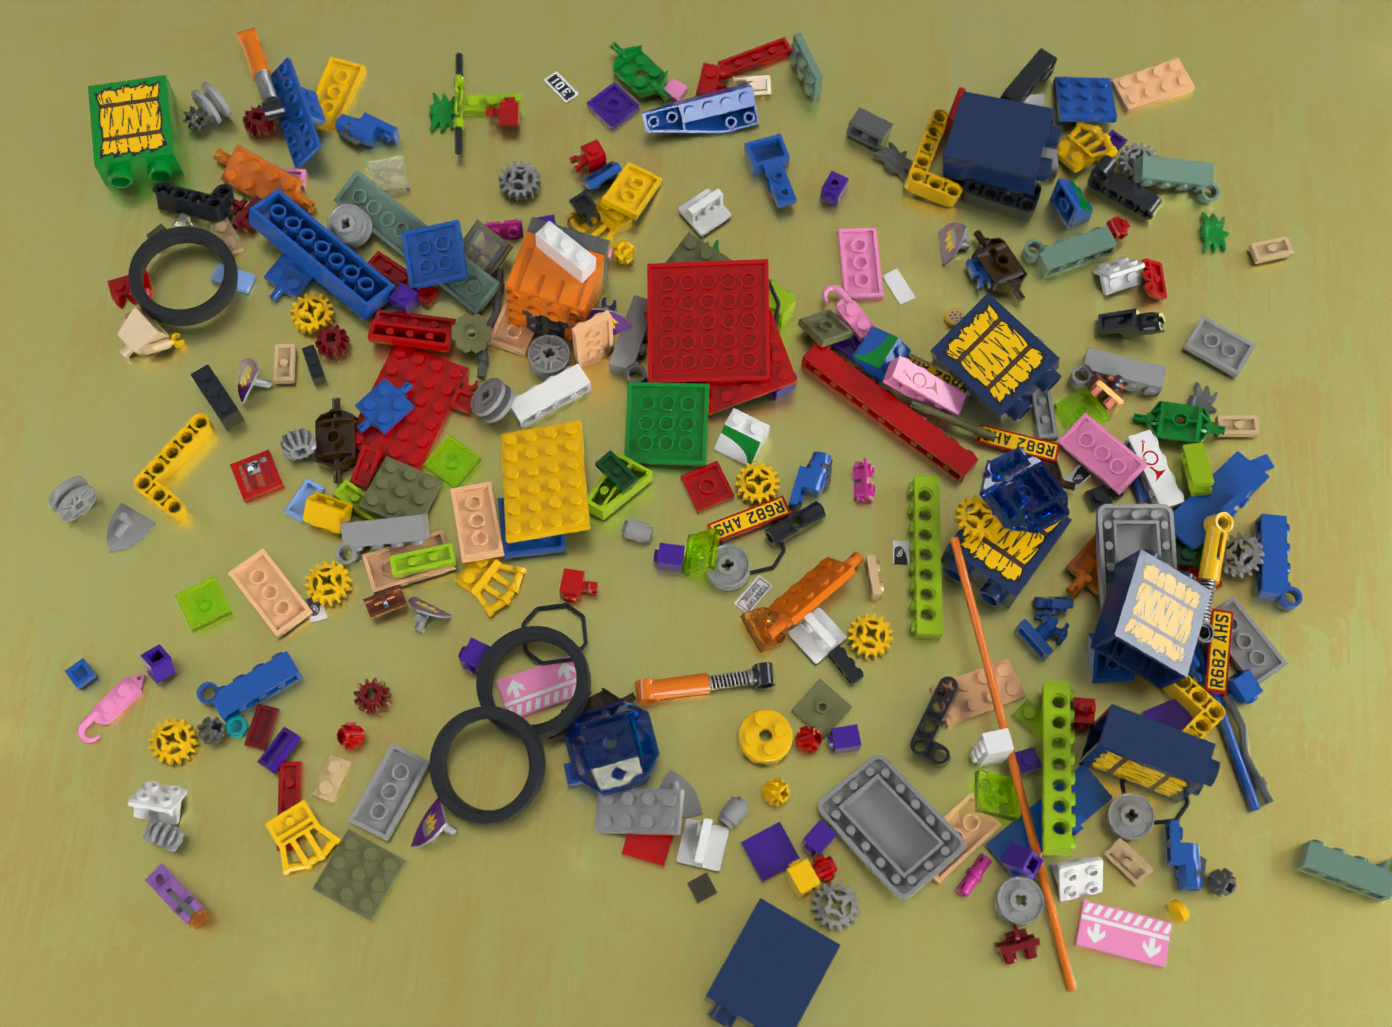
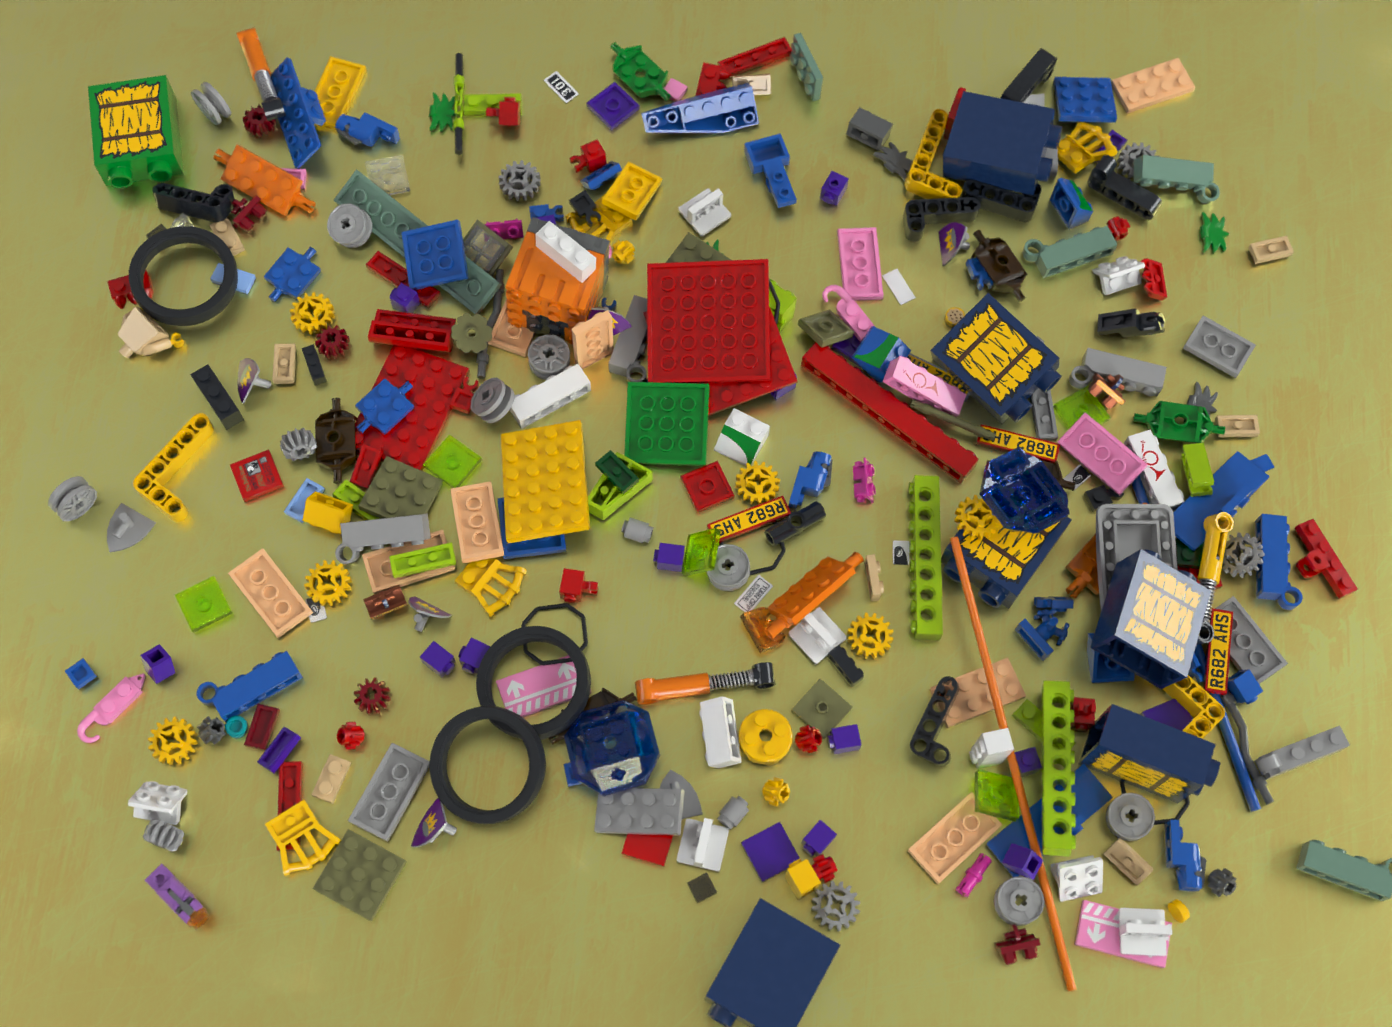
(200, 121): dark grey gear -> none
(320, 254): blue brick -> none
(438, 659): none -> dark purple brick
(543, 210): none -> blue plate
(720, 732): none -> white brick
(891, 826): light grey wedge -> none
(964, 210): none -> black beam
(1143, 931): none -> white bracket
(1302, 753): none -> light grey hinge
(1323, 559): none -> red plate

